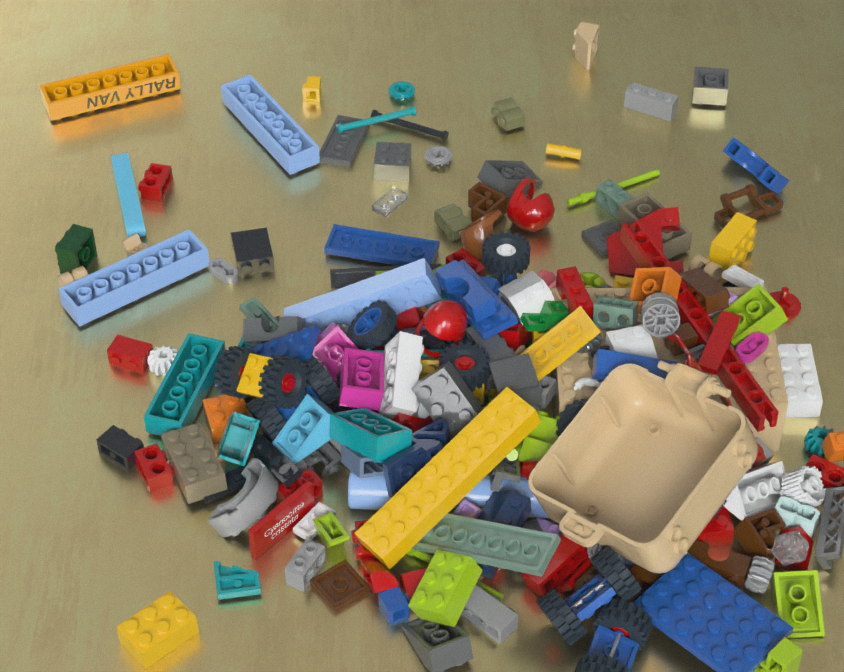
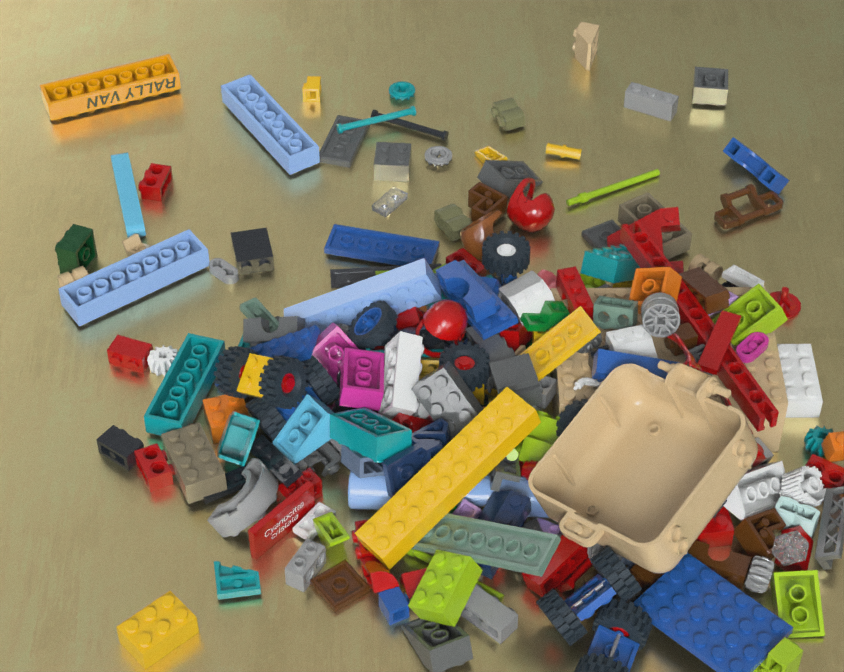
(483, 154): none -> yellow slope
(609, 264): none -> teal brick
(610, 196): sand green brick -> none
(734, 241): yellow brick -> none

